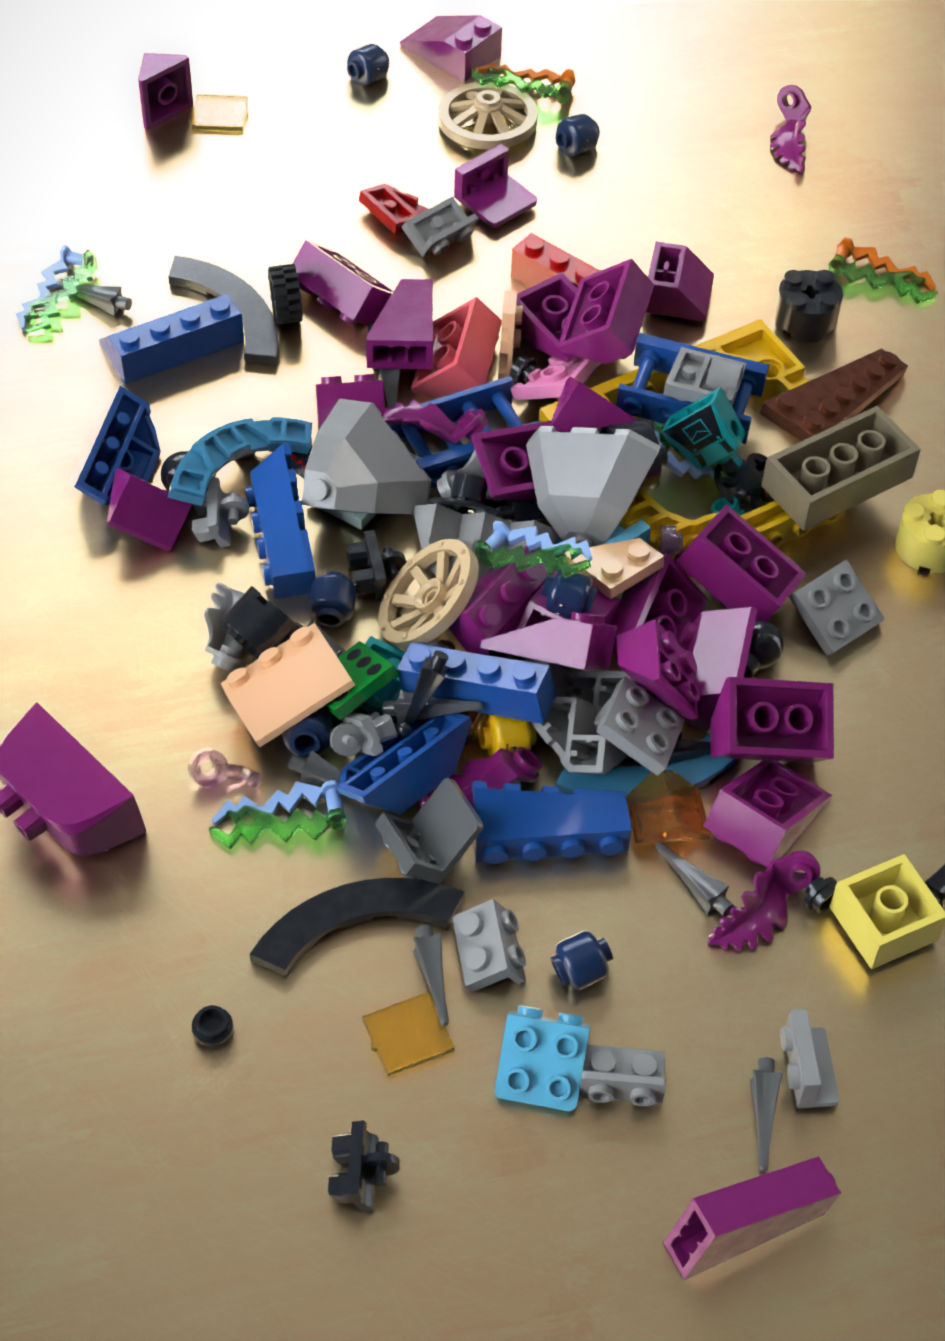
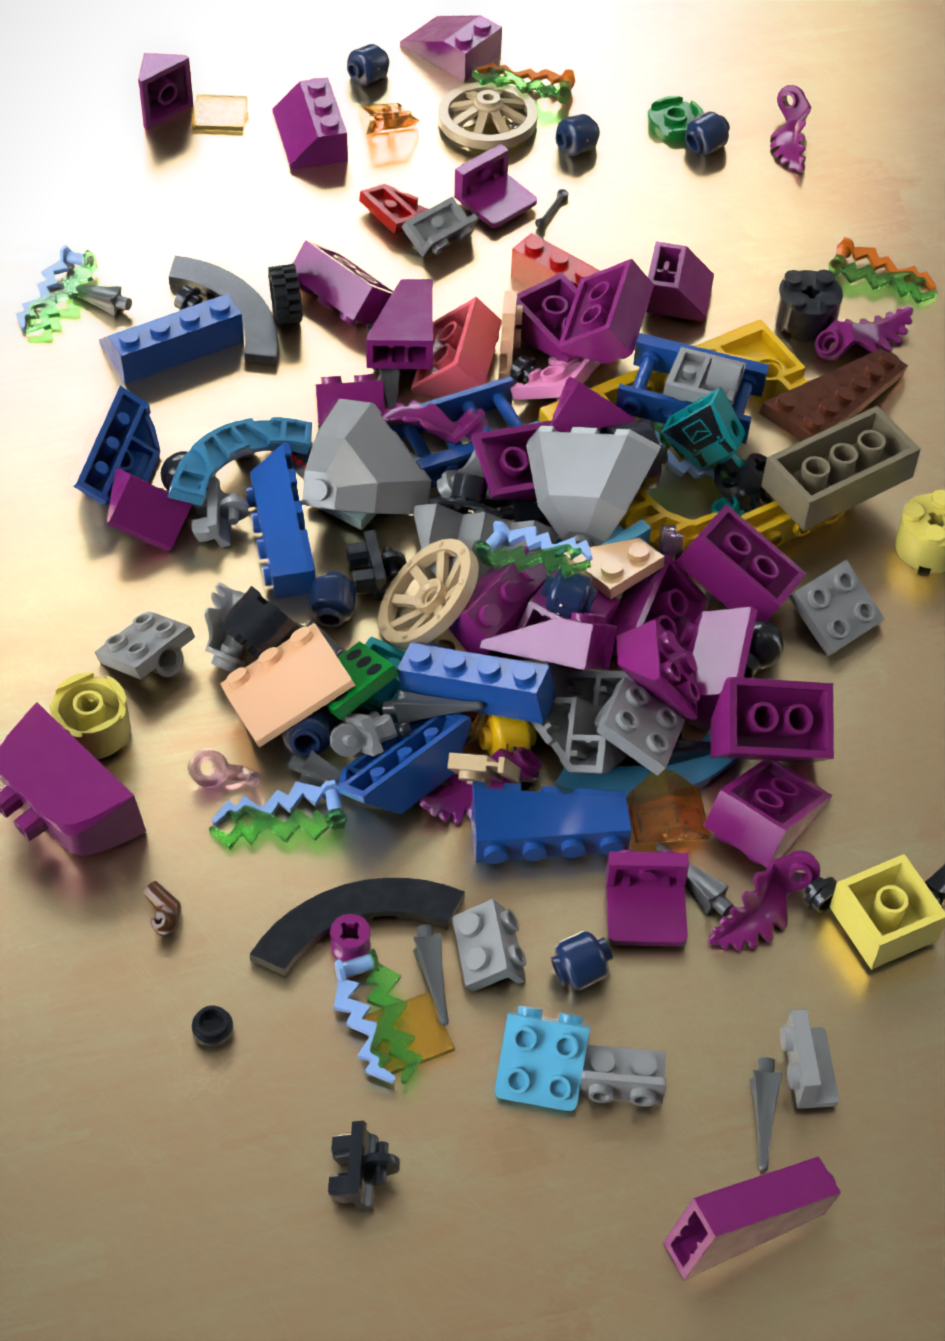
(93, 712): none -> light yellow brick
(147, 646): none -> light grey plate
(167, 910): none -> reddish brown arm
(187, 297): none -> black plate
(311, 125): none -> magenta slope
(350, 948): none -> magenta wheel
(382, 1030): none -> piece
(385, 117): none -> clear orange slope
(430, 678): black piece -> none
(435, 836): dark grey bracket -> none
(482, 768): none -> tan plate
(562, 195): none -> black hinge
(646, 898): none -> magenta bracket
(670, 117): none -> green tile
(707, 133): none -> dark blue head
(865, 333): none -> magenta plant

